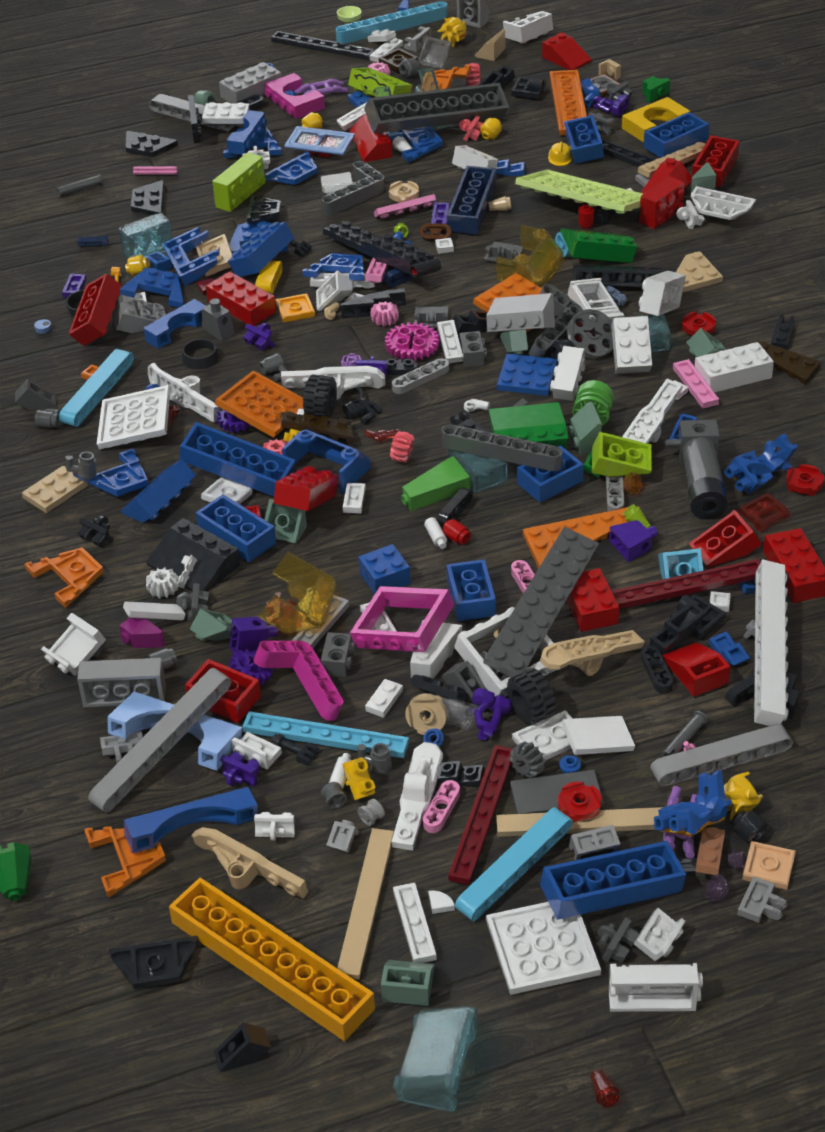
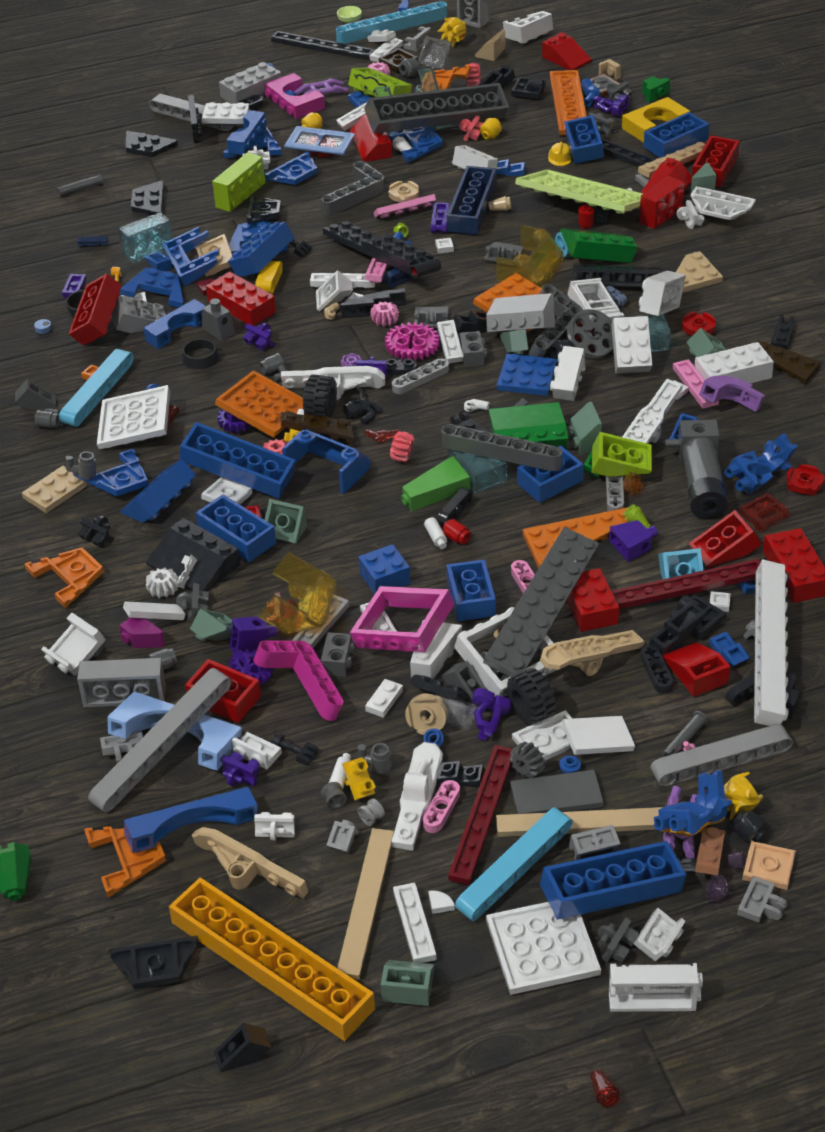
(136, 264): yellow head -> none
(167, 170): bright pink axle -> none
(184, 392): white piece -> none
(203, 97): sand green head -> none
(295, 308): light orange tile -> none
(306, 488): red brick -> none
(323, 733): medium azure plate -> none
(335, 182): white bracket -> none
(342, 262): blue wing -> none
(354, 498): white plate -> none
(436, 230): reddish brown plate -> none
(436, 1057): clear light blue windscreen -> none
(579, 811): red plate -> none
(597, 393): bright green wheel -> none
(731, 388): none -> medium lavender arch

